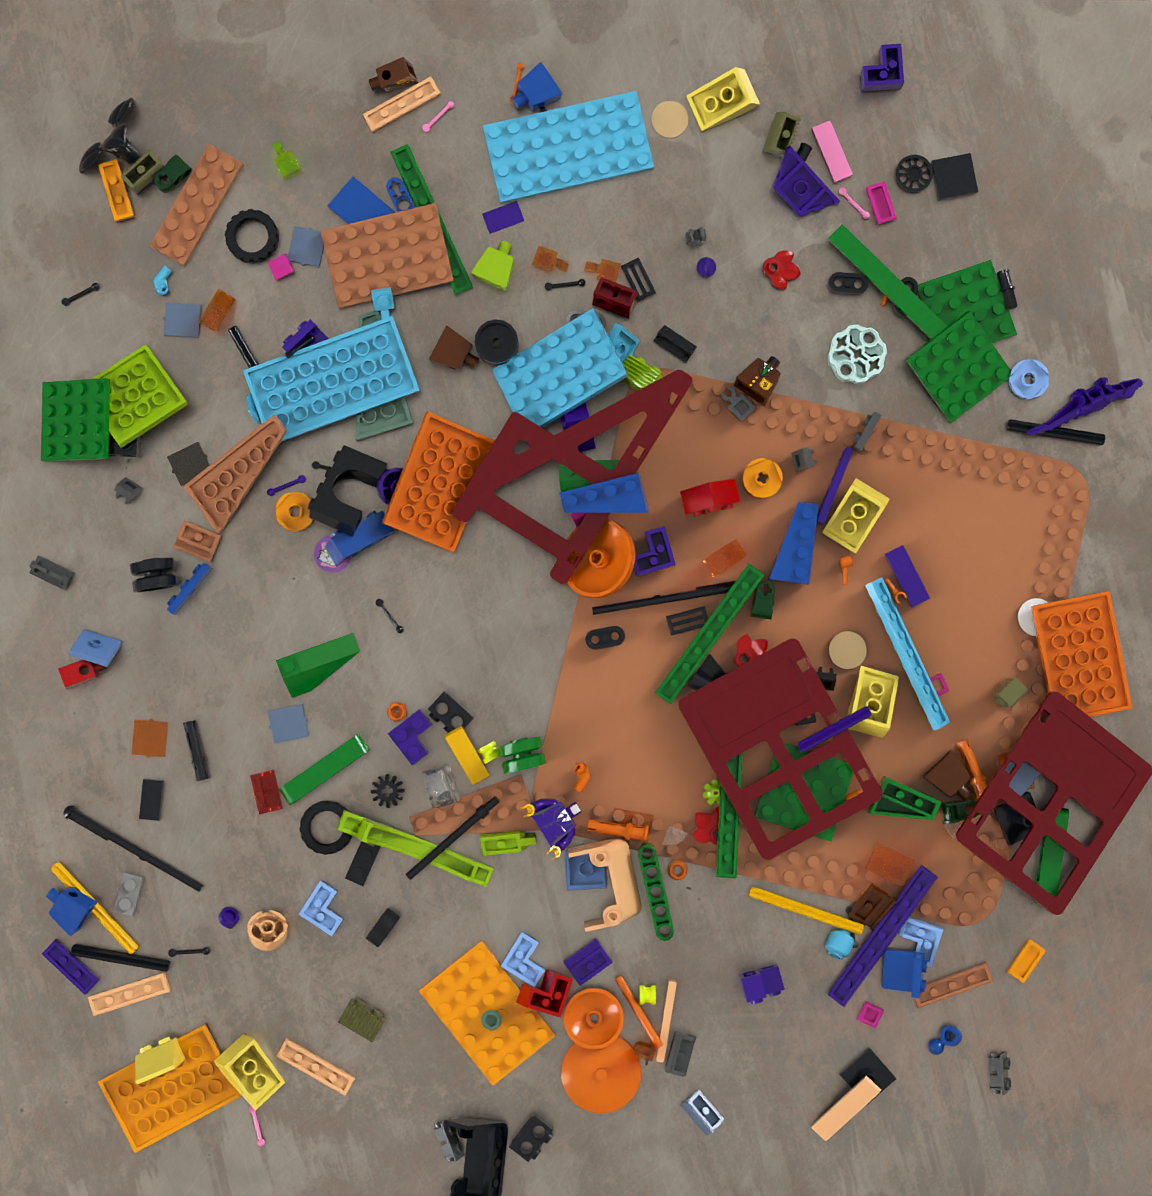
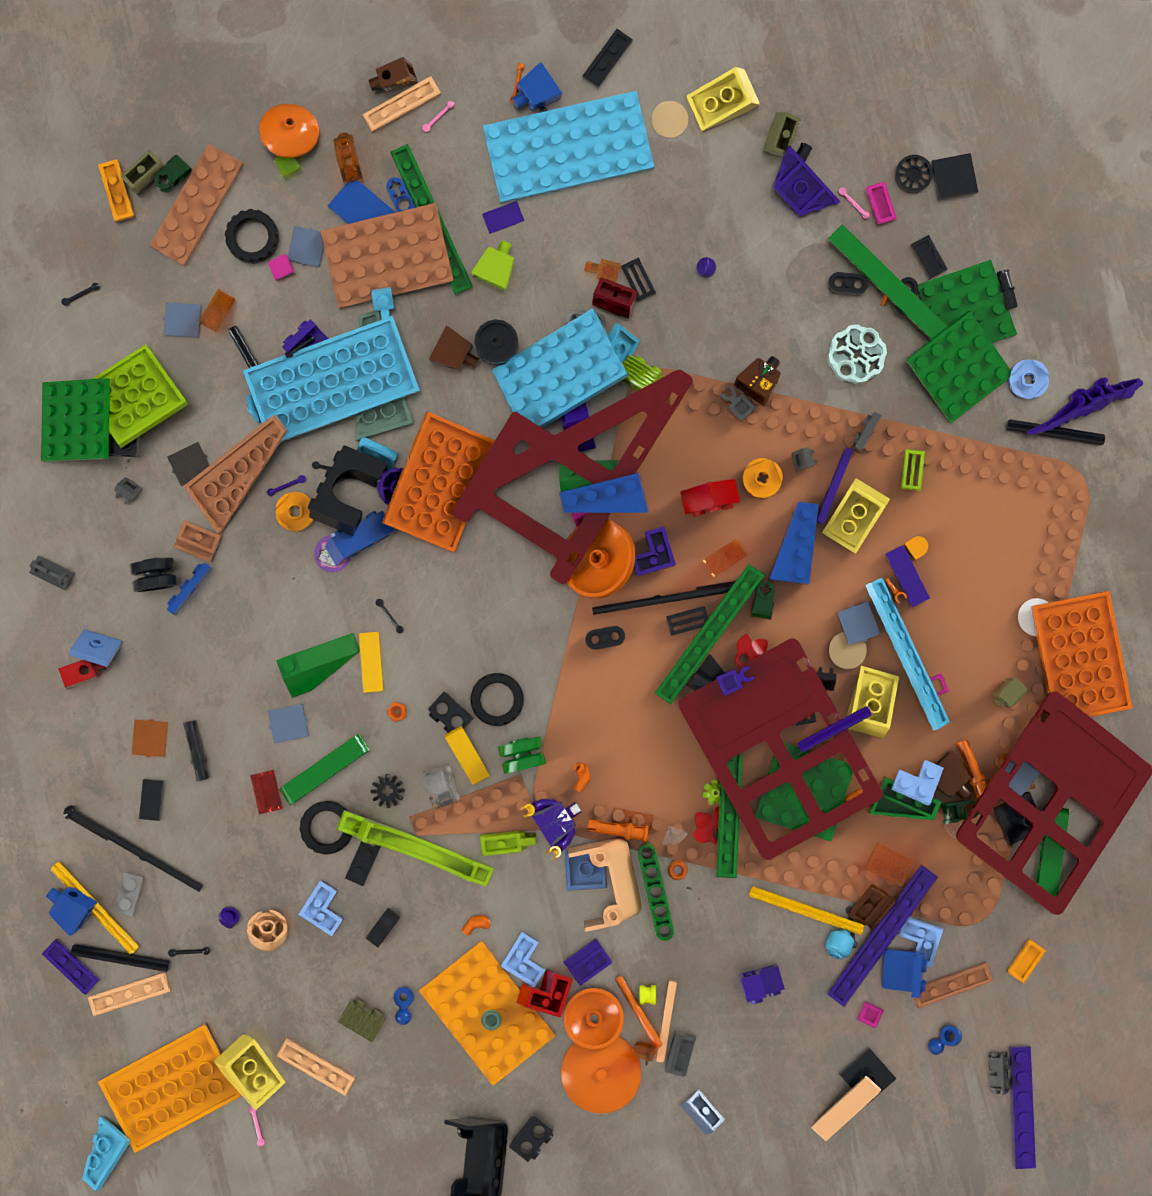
(106, 1152): none -> medium azure wing
(116, 140): black plant -> none
(157, 1059): light yellow slope -> none
(160, 281): medium azure arm -> none
(286, 139): none -> orange dish
(345, 149): none -> clear orange torso
(371, 662): none -> yellow tile
(378, 451): none -> medium azure plate
(403, 1016): none -> blue plate
(407, 734): dark purple brick -> none
(453, 1149): dark grey hinge -> none
(476, 697): none -> black tyre
(476, 922): none -> orange arm
(481, 812): black bar -> none
(489, 752): neon yellow wheel -> none
(547, 259): clear orange plate -> none
(548, 286): black hinge -> none
(607, 58): none -> black tile
(675, 343): black hinge -> none
(696, 236): dark grey plate -> none
(732, 681): none -> dark purple plate
(784, 270): red plate -> none
(832, 151): bright pink tile -> none
(845, 562): orange hand -> none
(858, 623): none -> sand blue piece
(888, 74): dark purple brick -> none
(912, 469): none -> lime tile
(917, 546): none -> light orange tile
(921, 787): none -> light blue plate
(929, 257): none -> black tile
(1022, 1107): none -> dark purple plate

